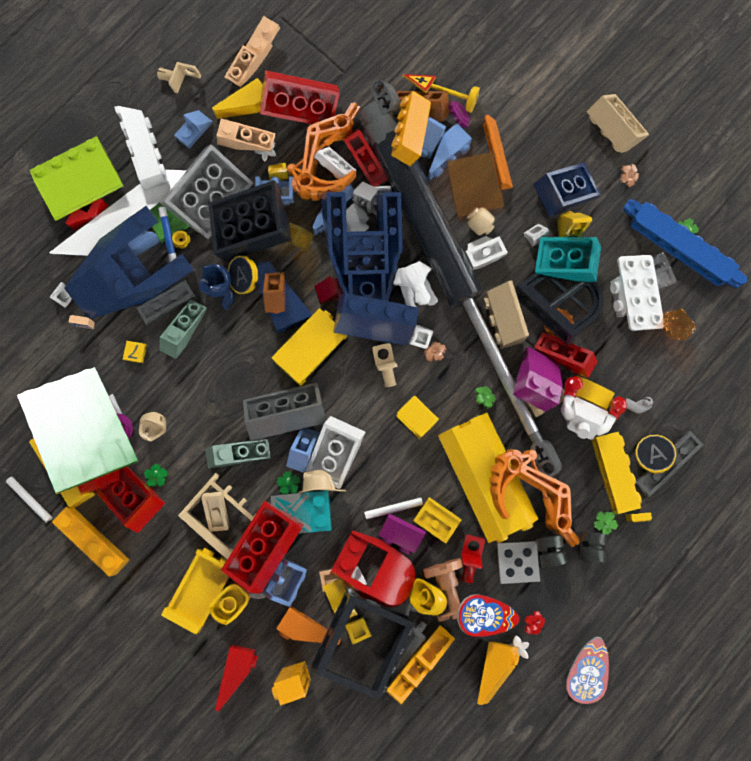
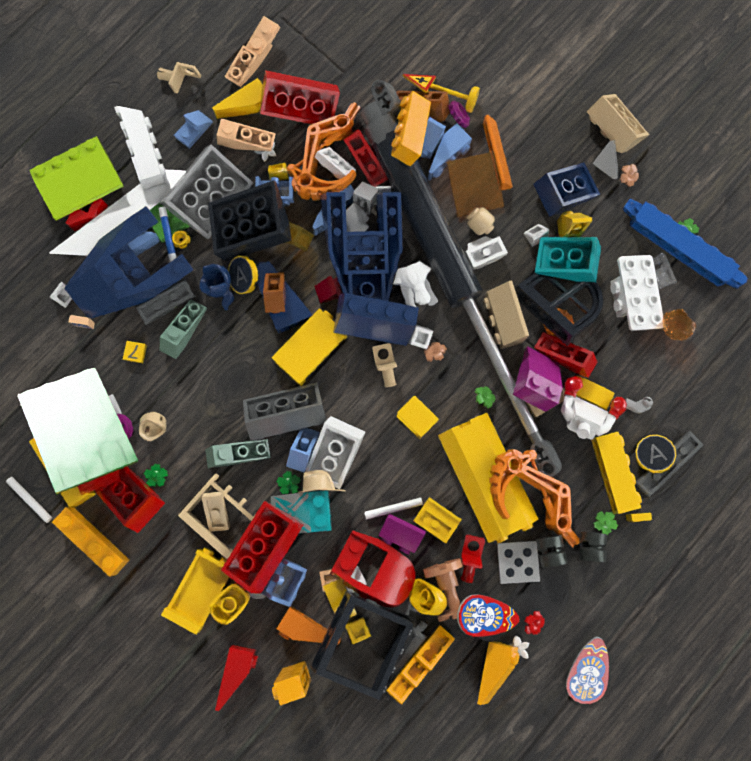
(607, 160): none -> light grey slope

